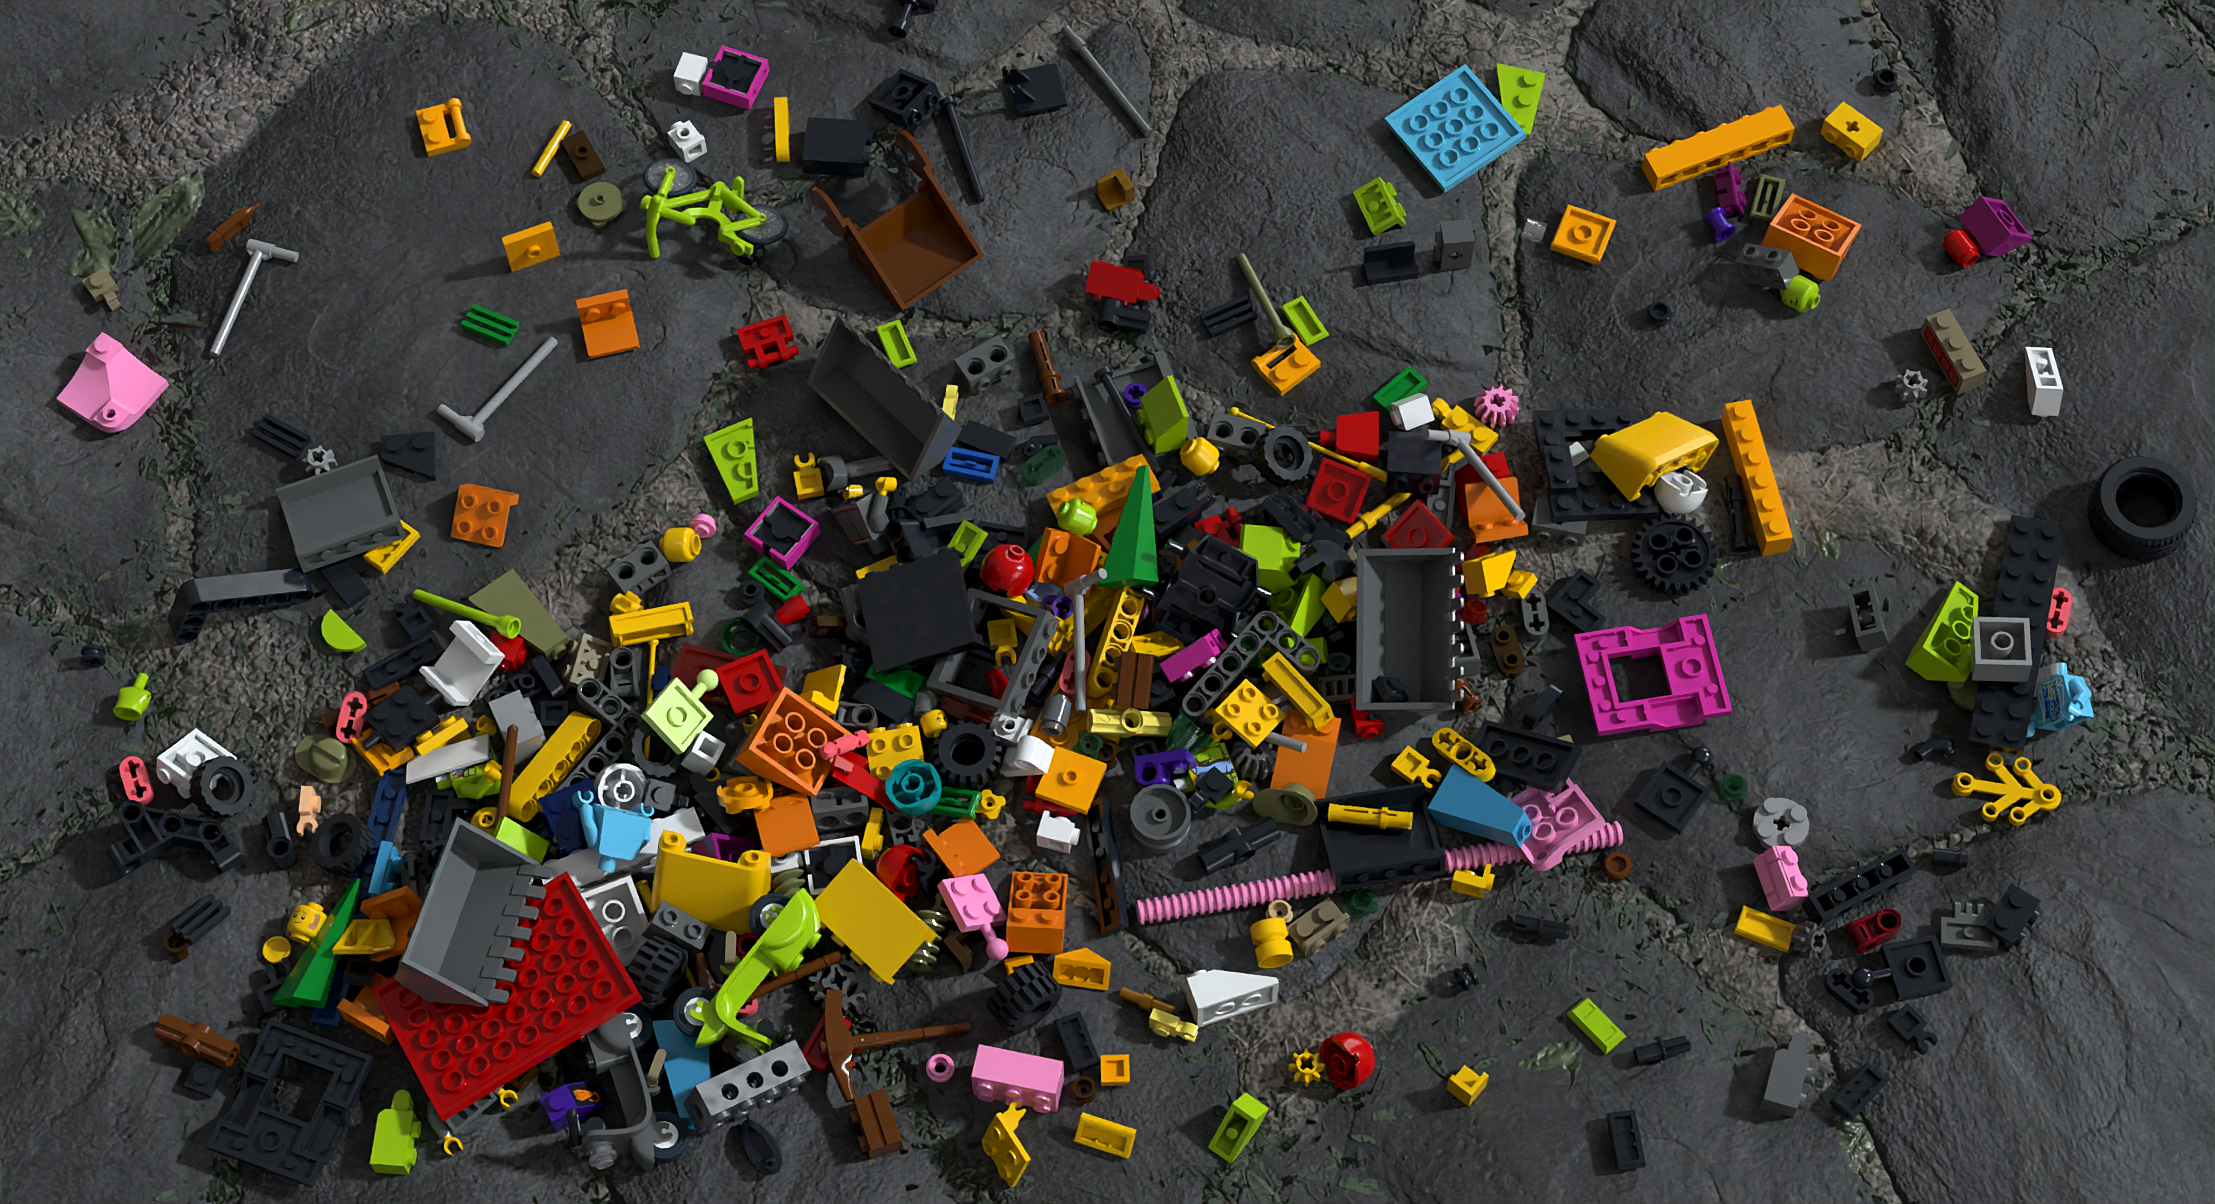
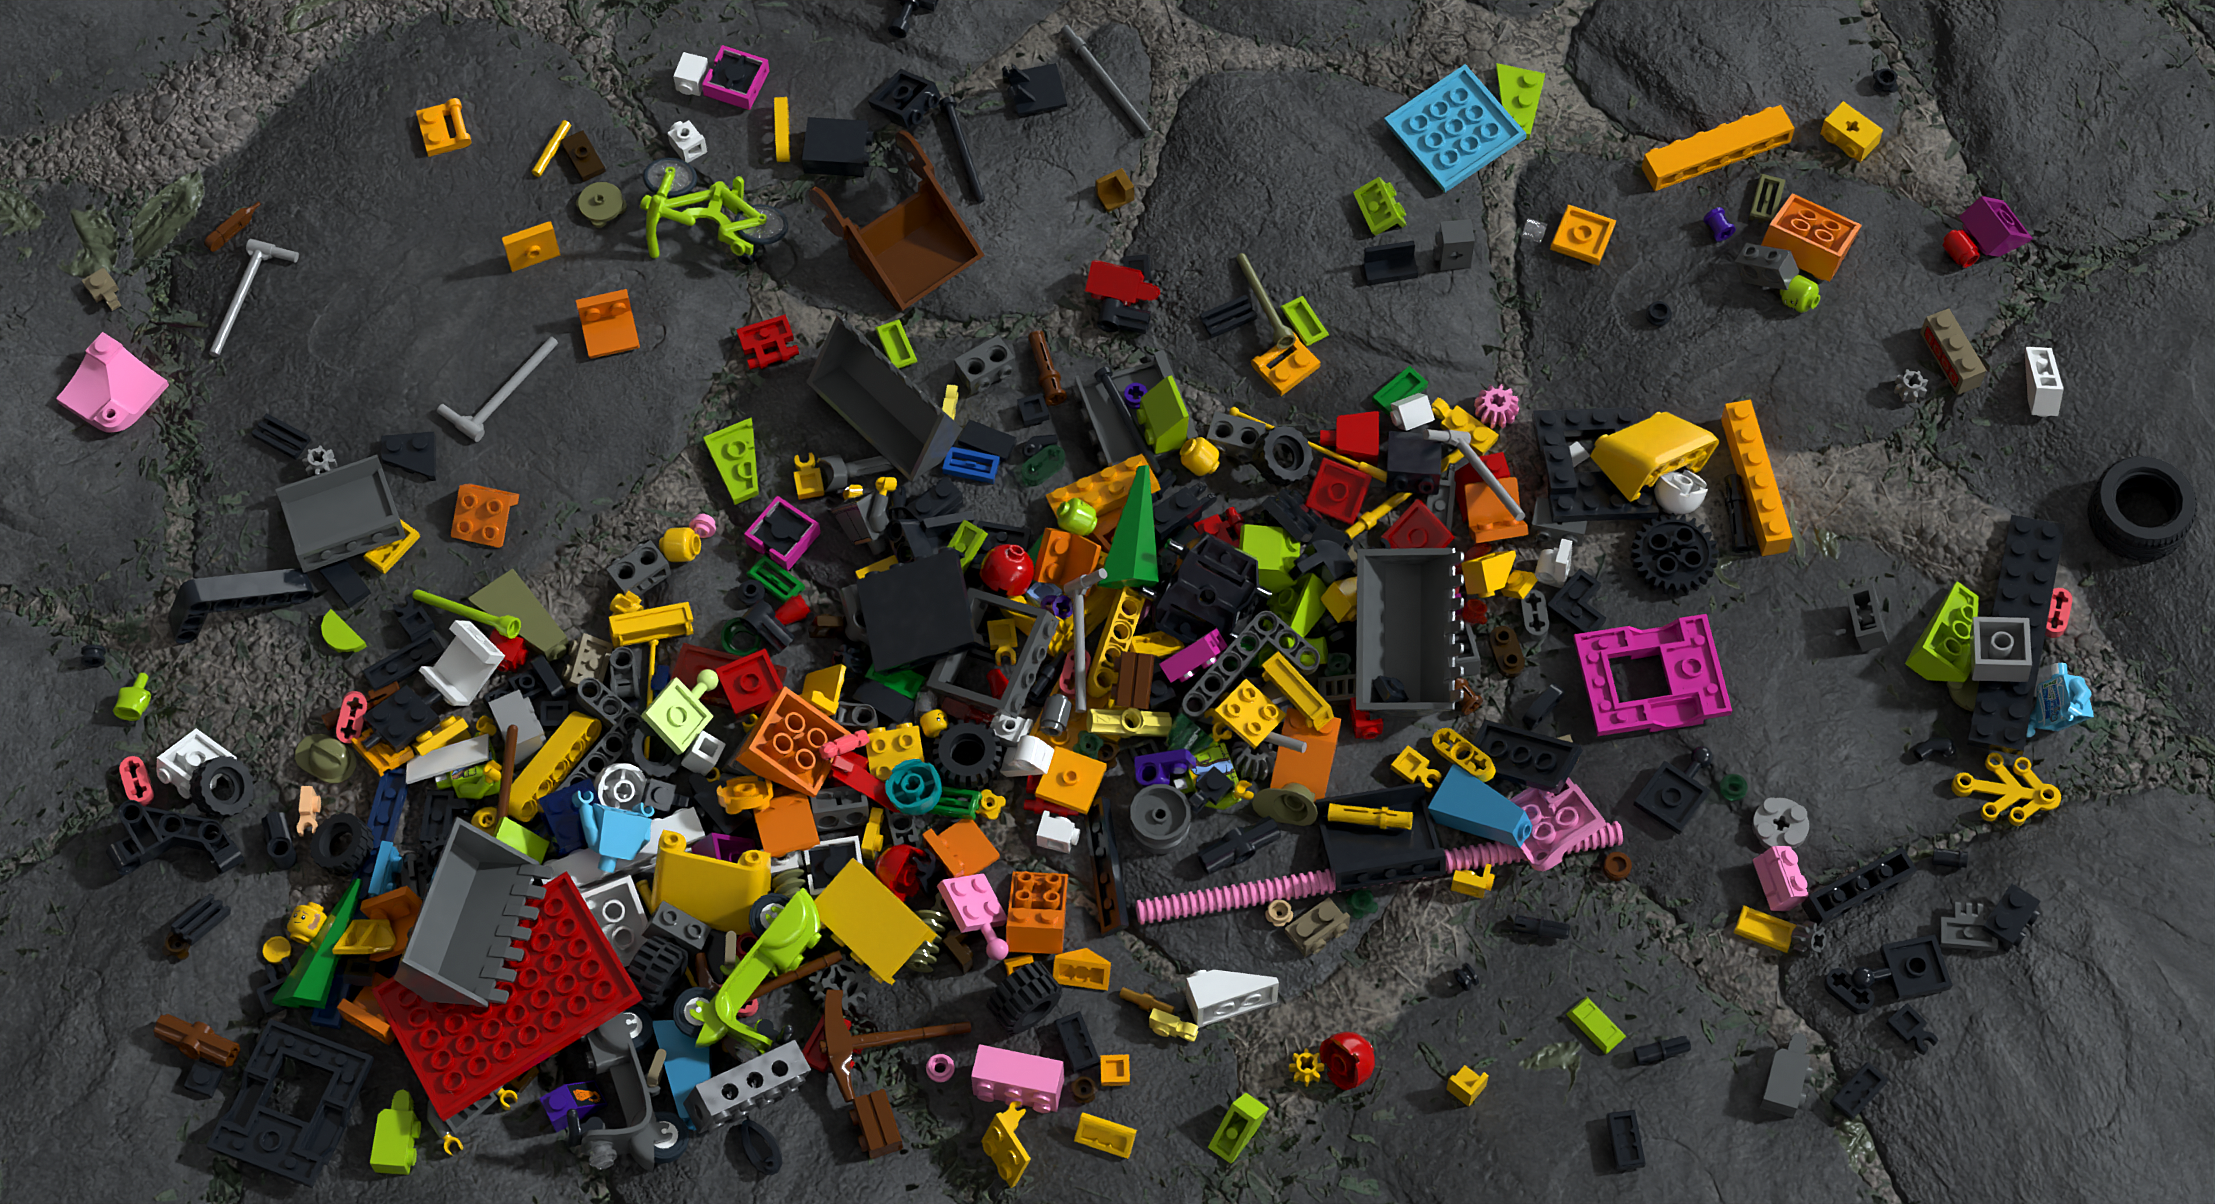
(493, 316): green tile -> none
(1272, 947): yellow wheel -> none
(1554, 565): none -> white plate
(1729, 181): magenta hinge -> none
(1869, 931): dark red piece -> none

